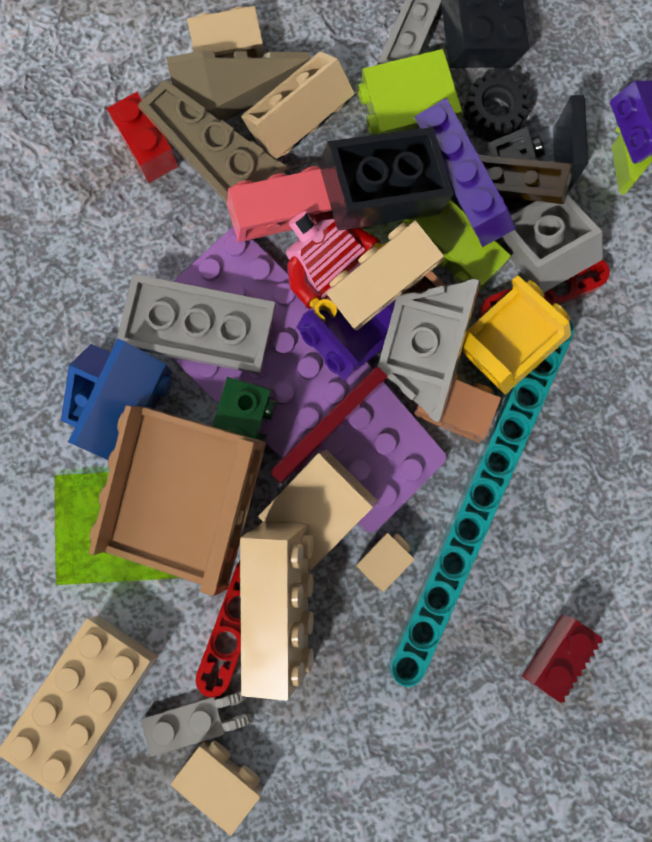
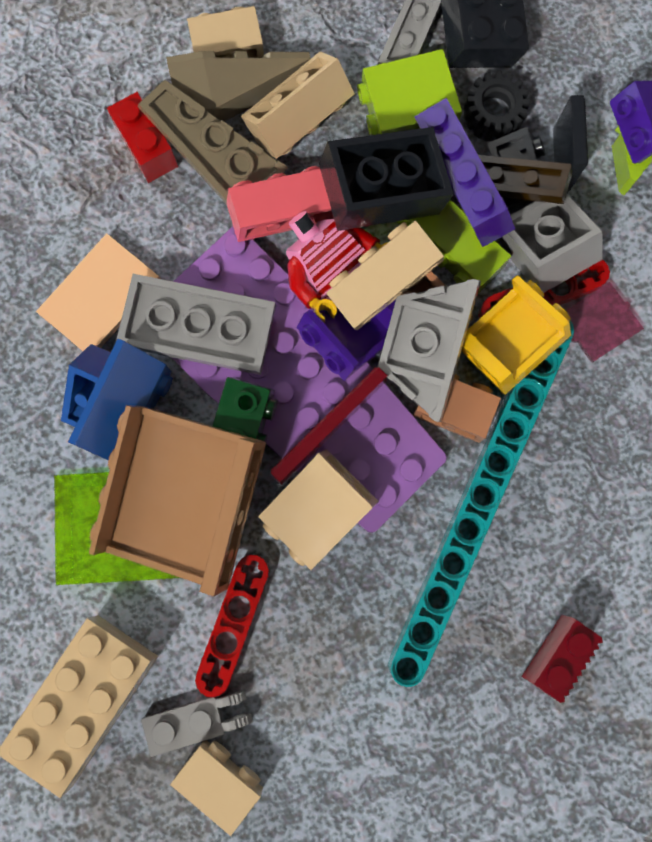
(94, 295): none -> light nougat tile
(275, 609): tan brick -> none
(386, 561): tan brick -> none
(602, 322): none -> clear pink piece

